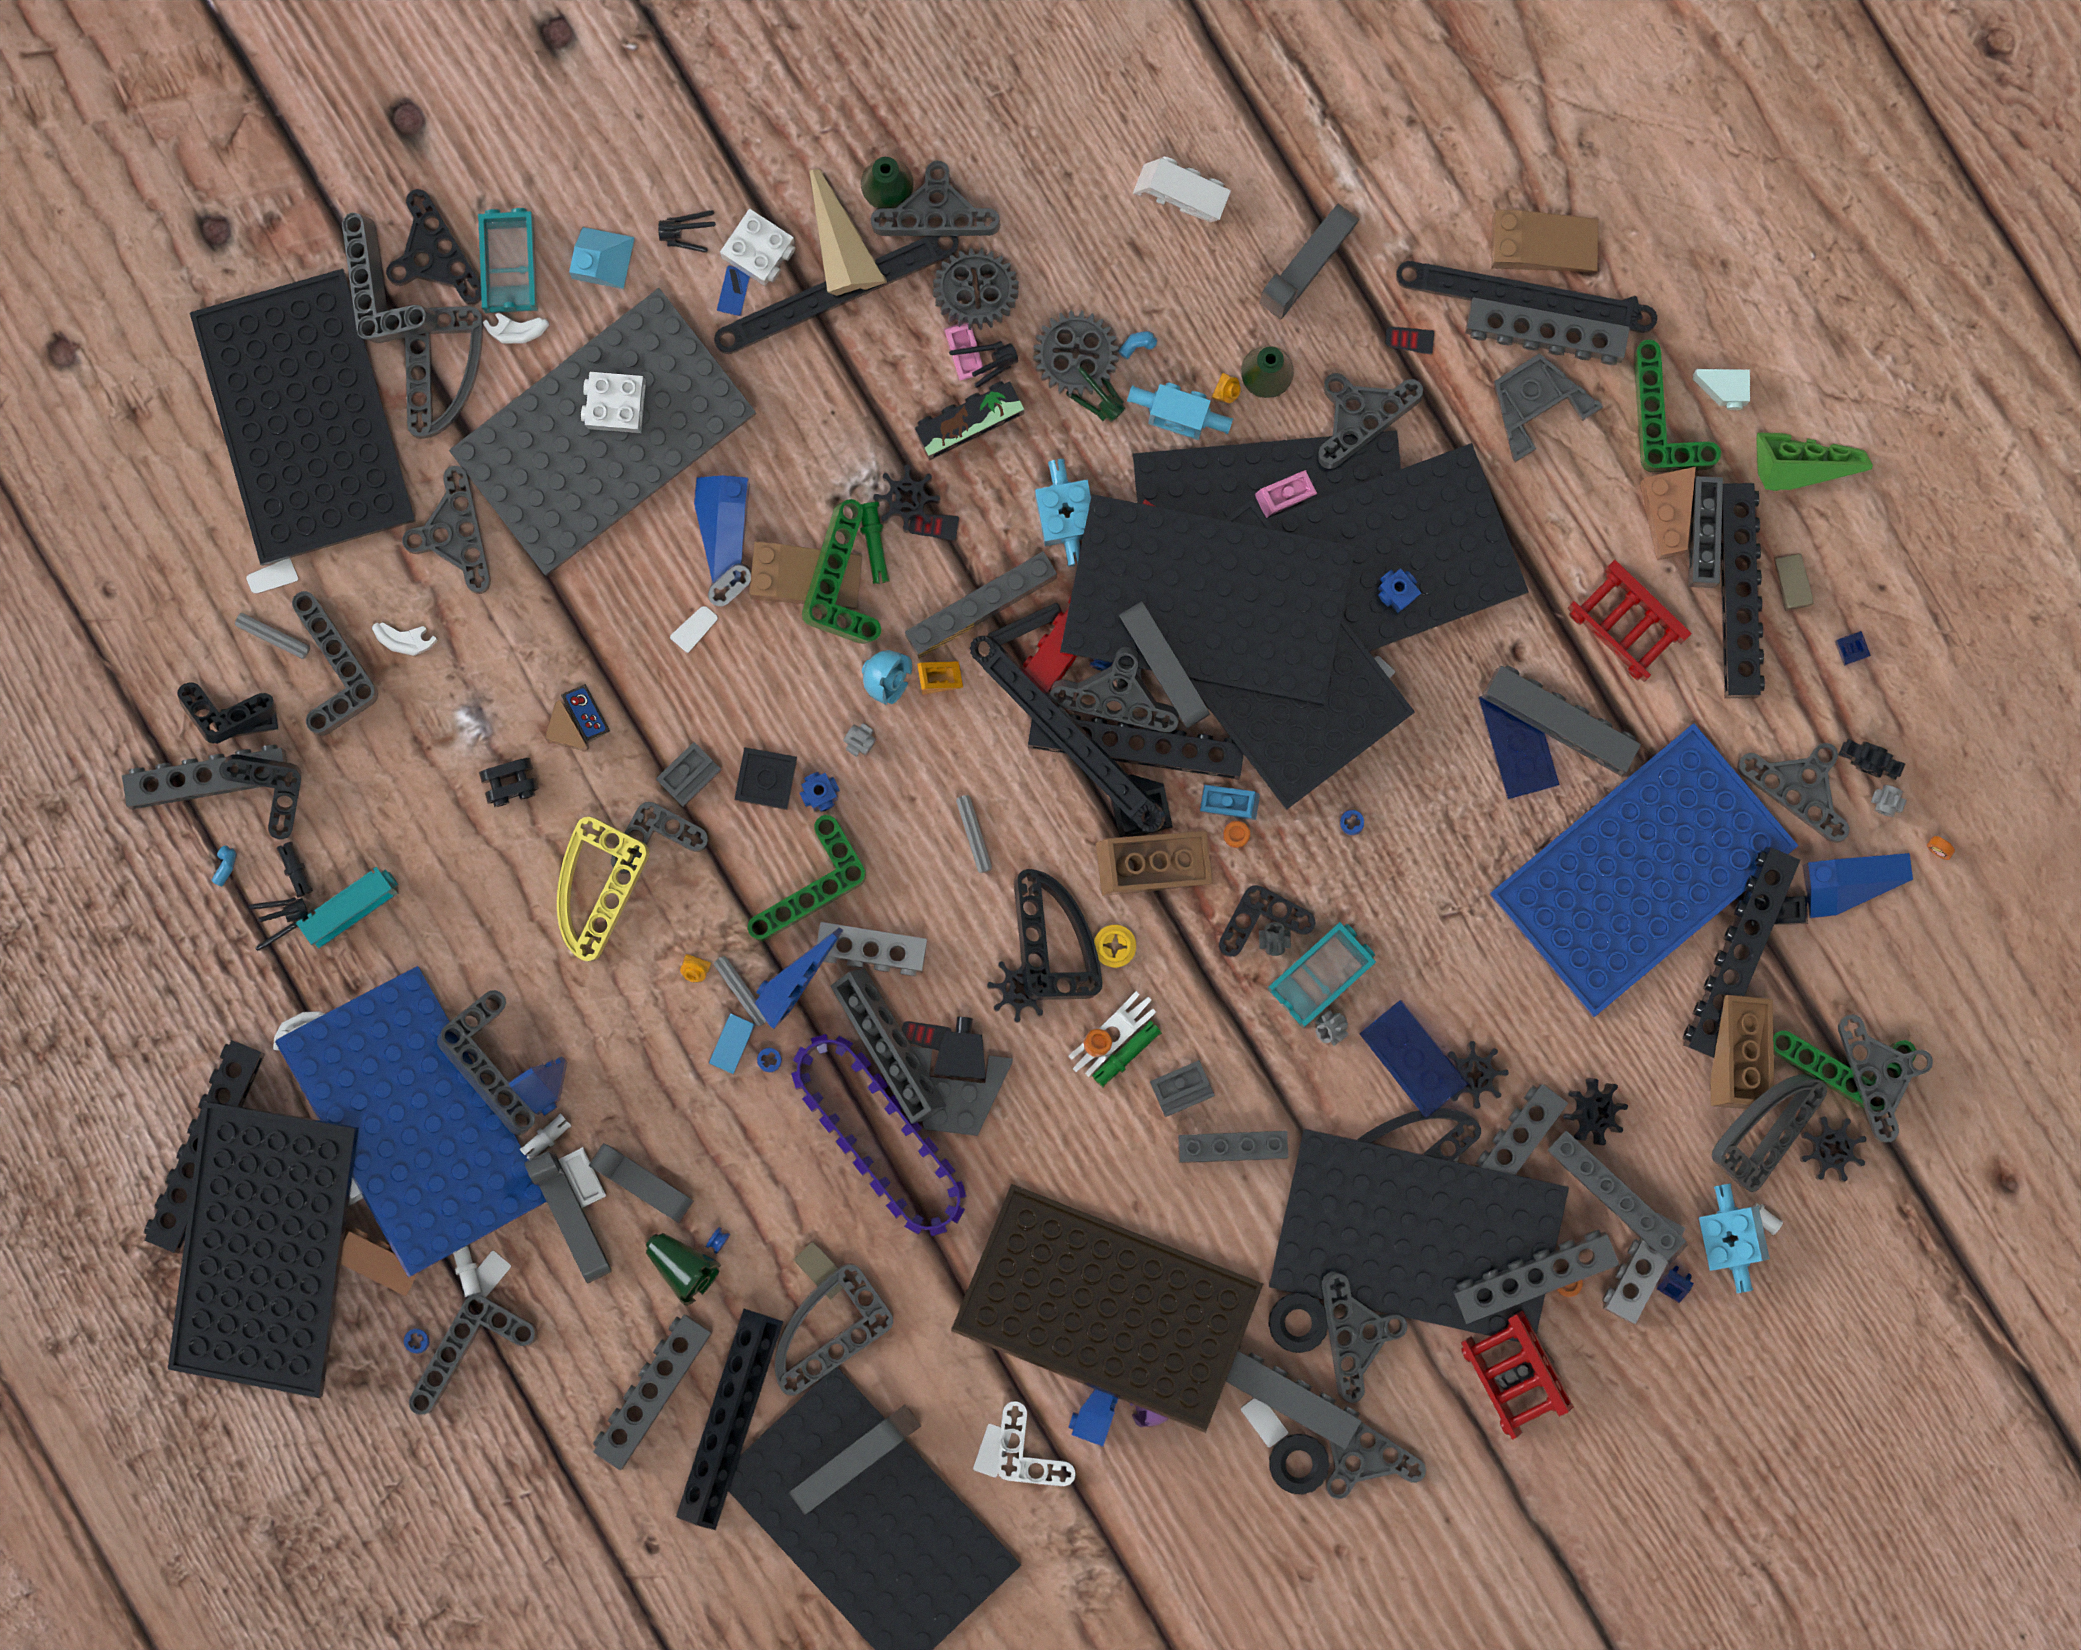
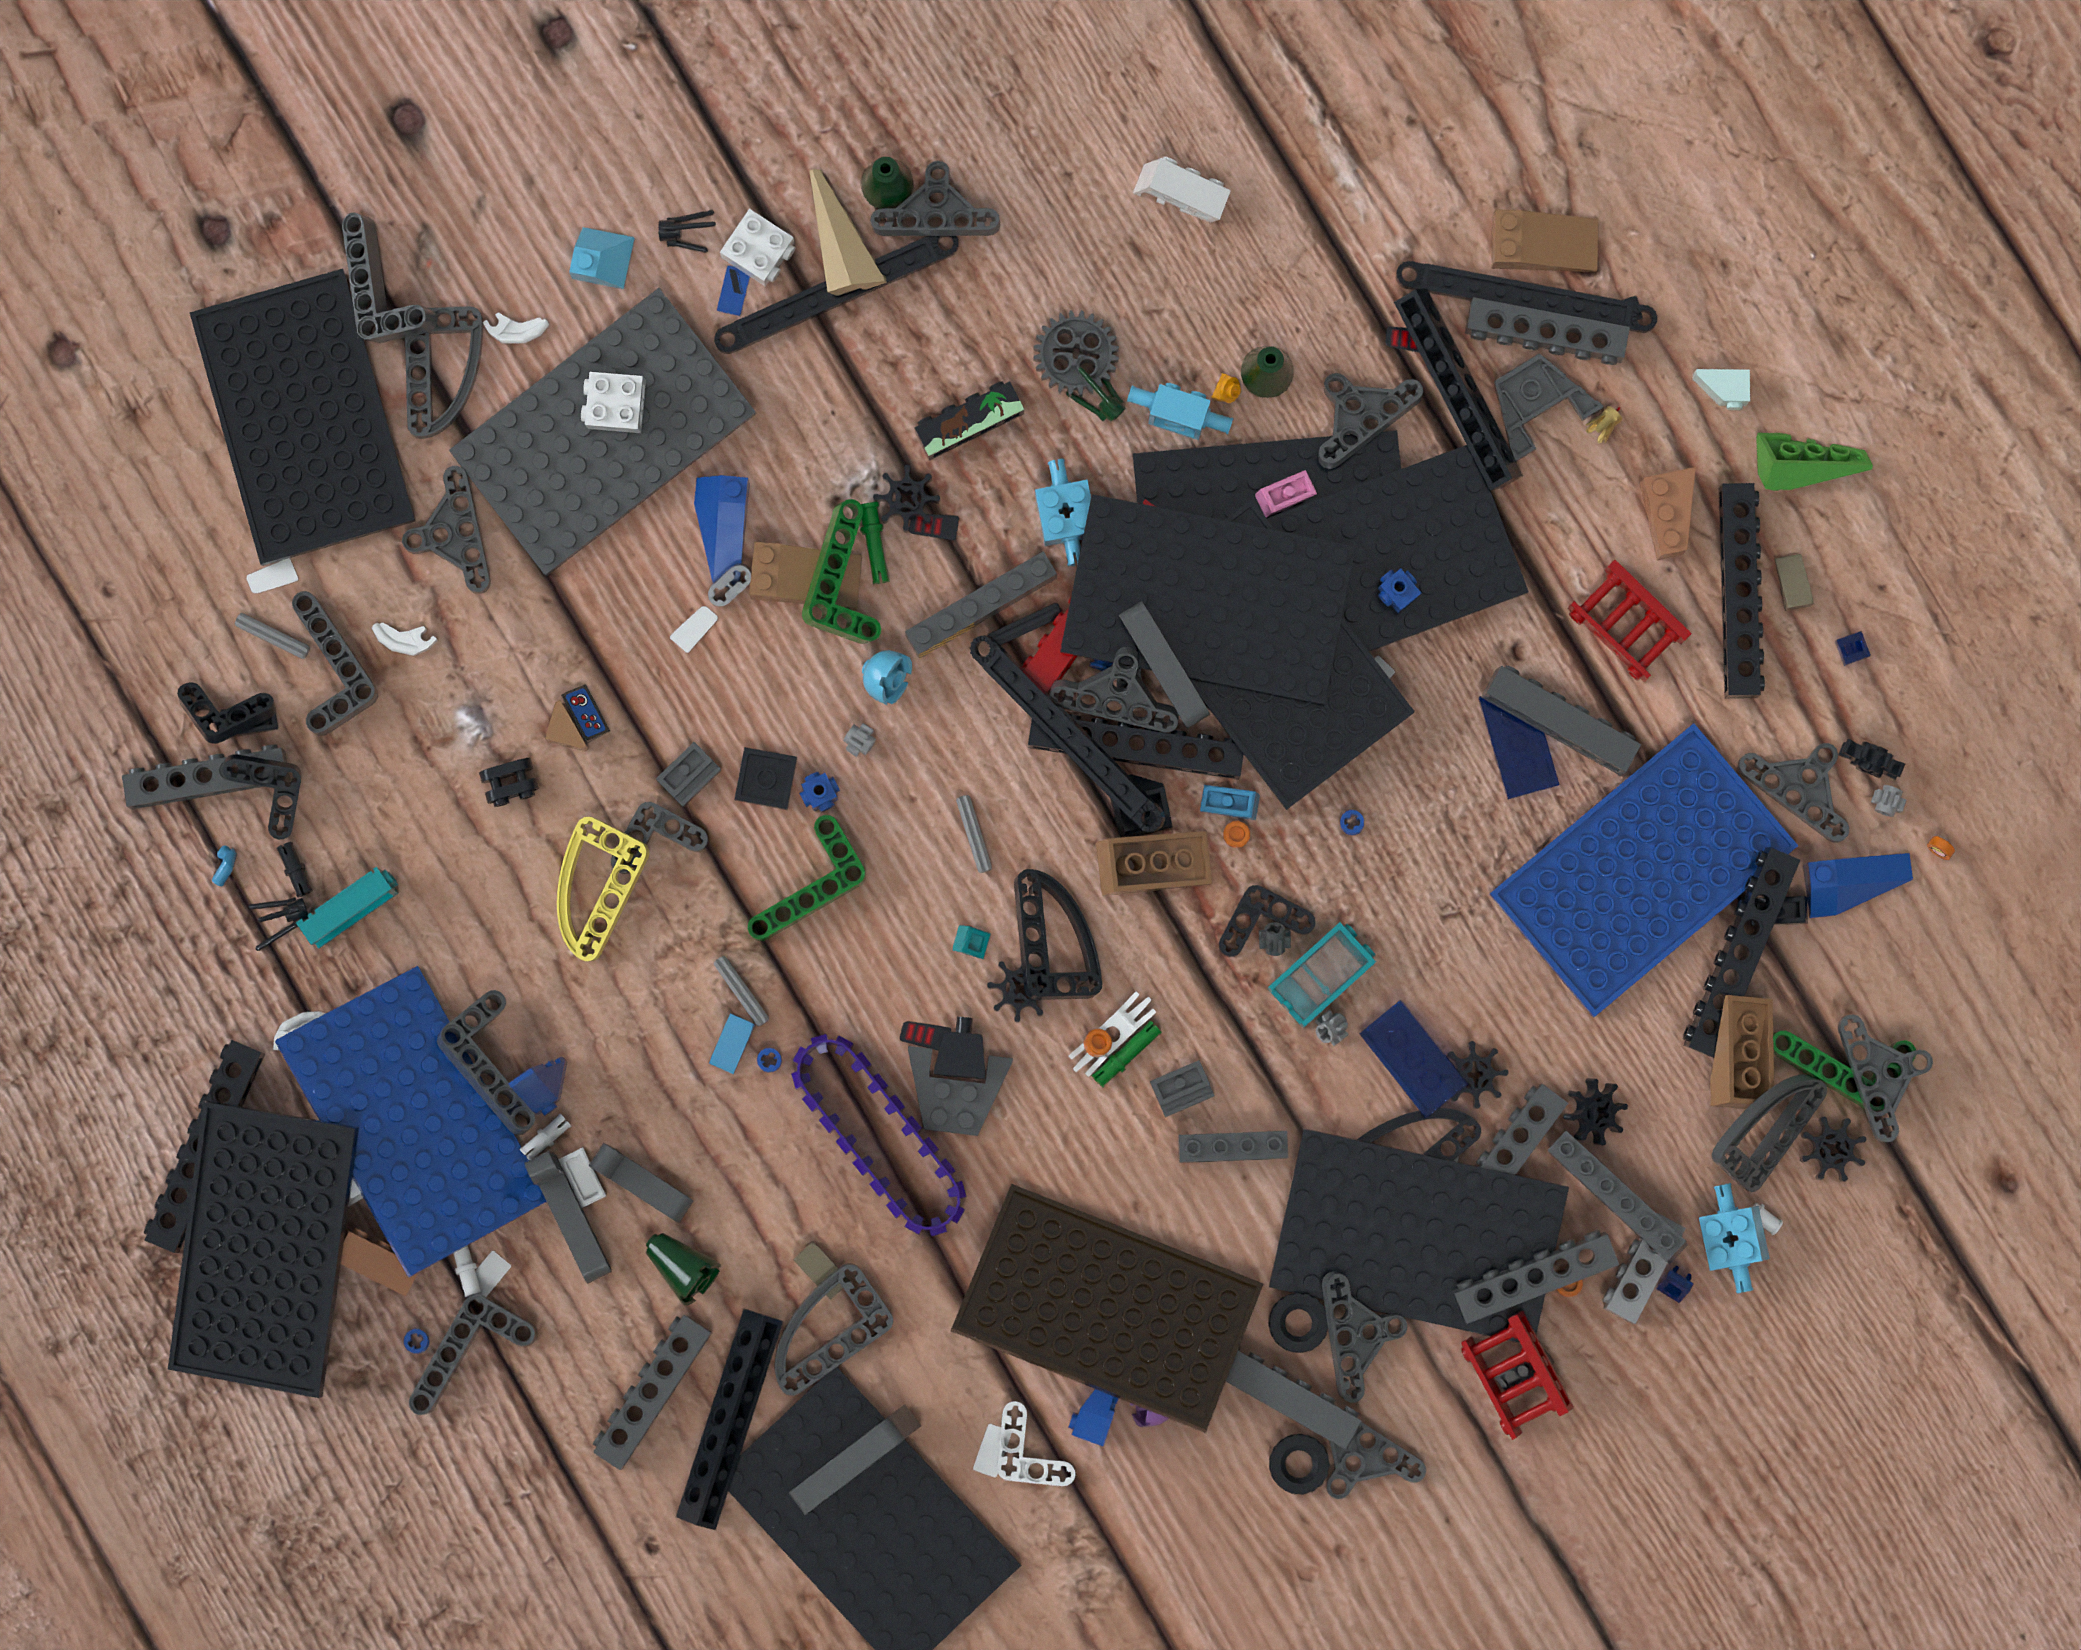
(439, 265): black beam -> none
(507, 261): door -> none
(694, 968): light orange plate -> none
(717, 1240): blue bush -> none
(785, 989): blue wedge -> none
(888, 1045): dark grey brick -> none
(913, 946): light grey brick -> none
(939, 676): light orange slope -> none
(963, 338): bright pink slope -> none
(971, 941): none -> teal slope
(1000, 286): dark grey gear -> none
(1002, 359): black plant -> none
(1125, 938): yellow gear -> none
(1135, 340): dark azure arm -> none
(1264, 1422): white sticker -> none
(1286, 288): dark grey beam -> none
(1458, 389): none -> black brick
(1605, 423): none -> pearl gold piece
(1658, 420): green beam -> none
(1705, 532): dark grey brick -> none

